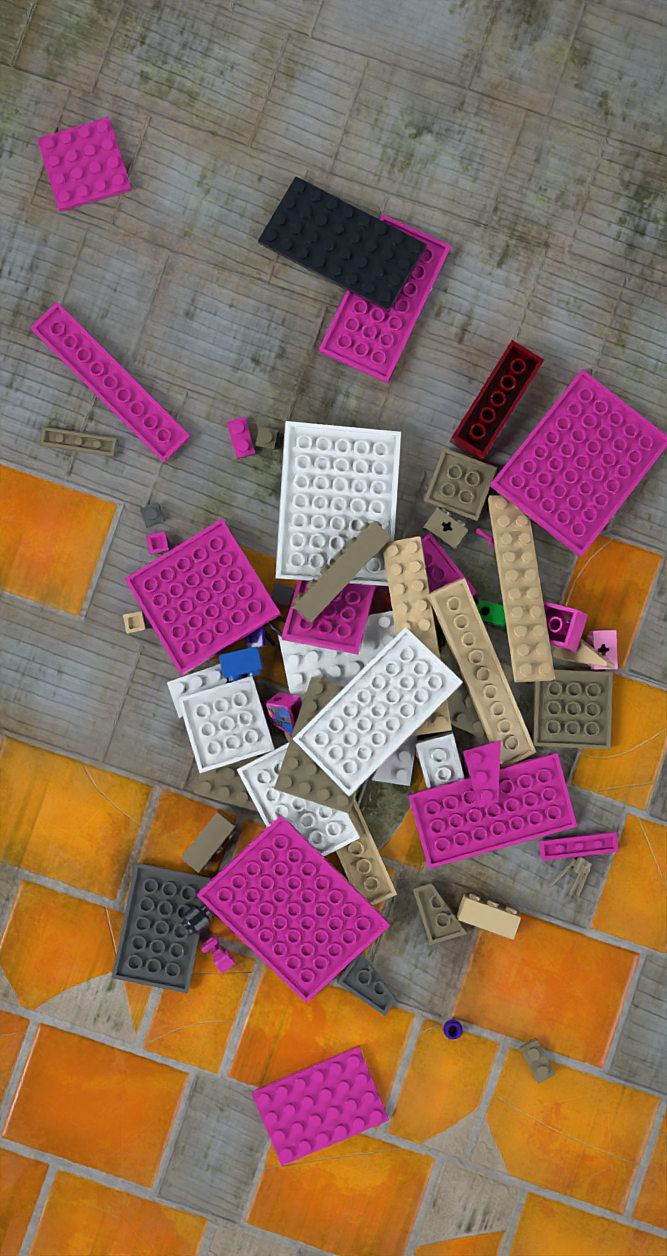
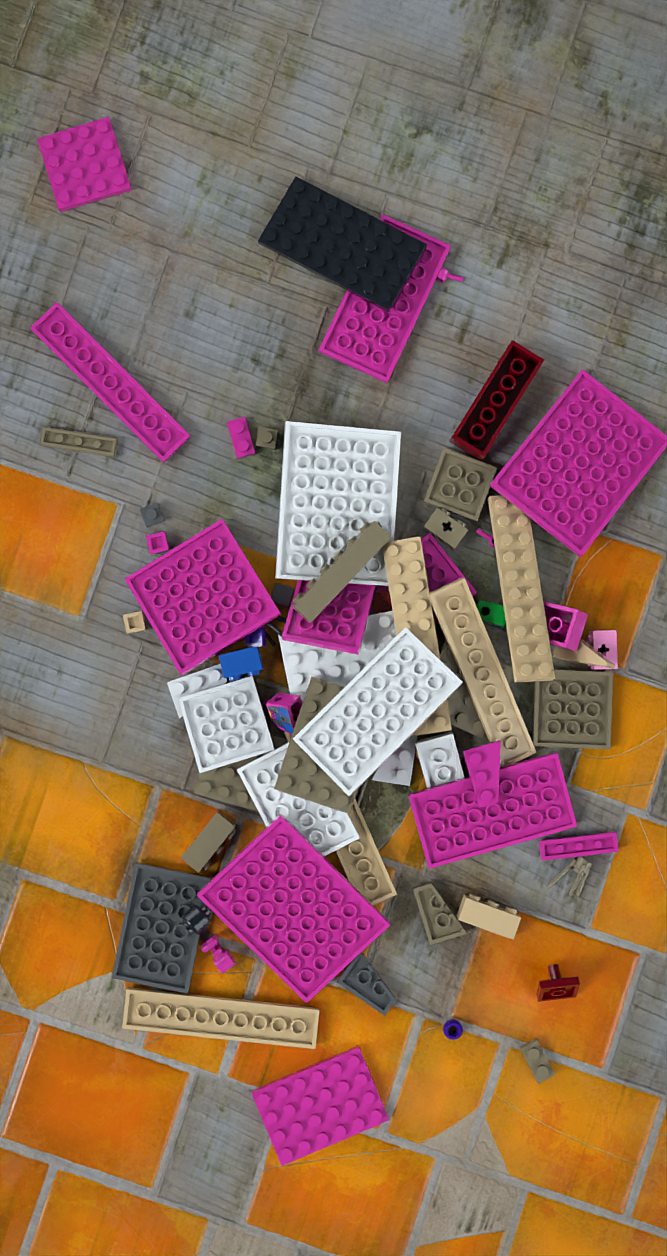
(220, 1018): none -> tan plate
(443, 274): none -> dark pink hand
(557, 987): none -> dark red tile

